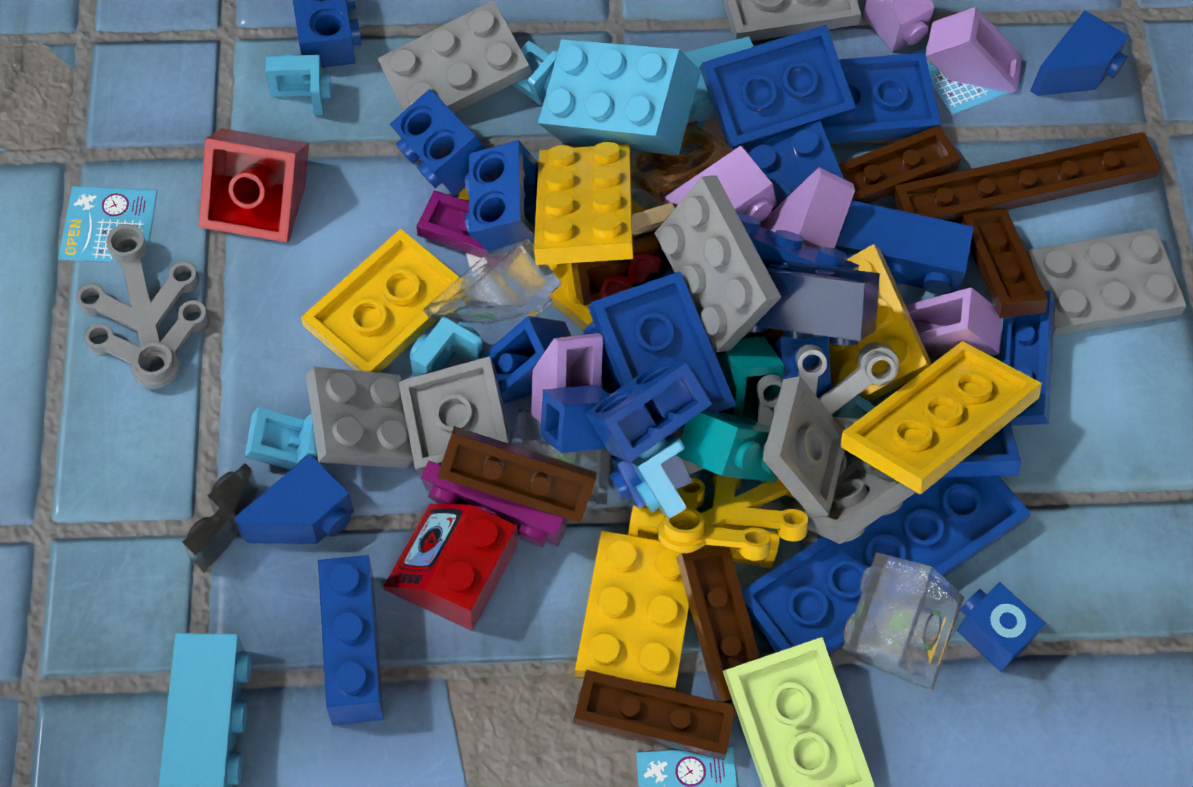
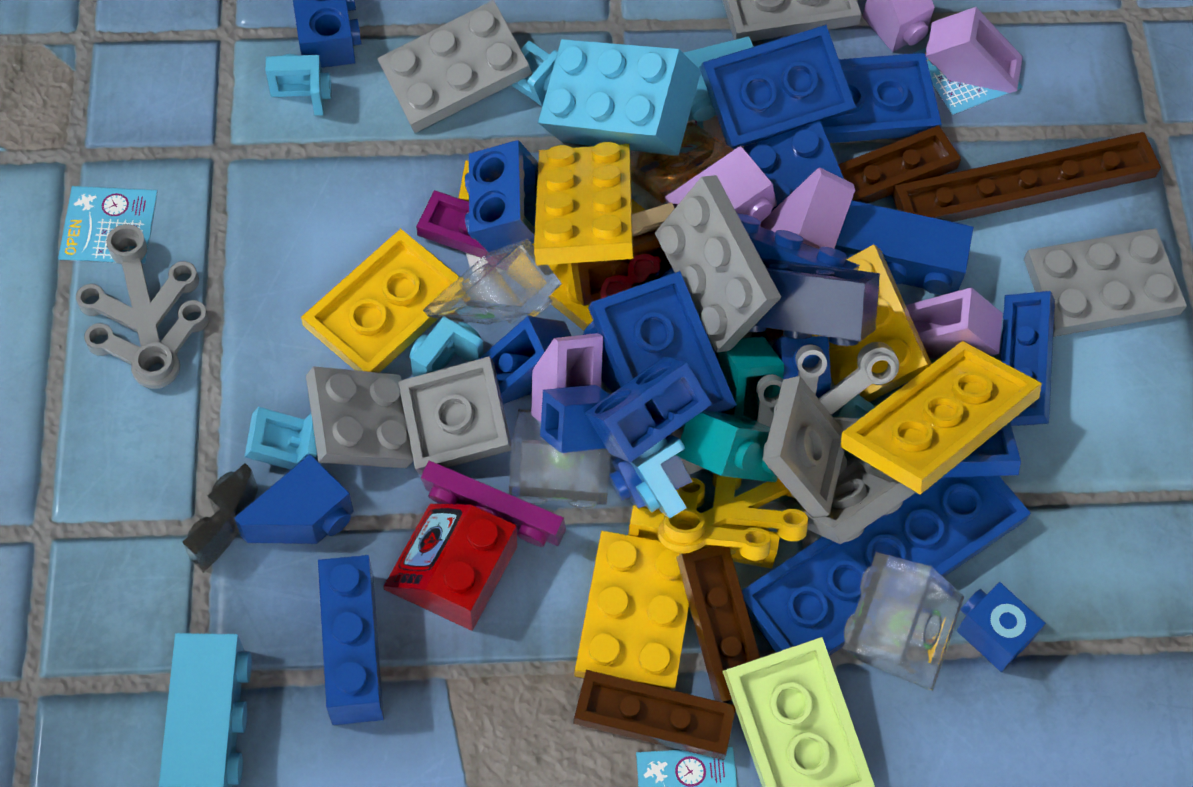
(252, 184): red slope -> none
(438, 140): blue brick -> none
(517, 474): reddish brown plate -> none
(1005, 264): reddish brown plate -> none
(1082, 58): blue slope -> none

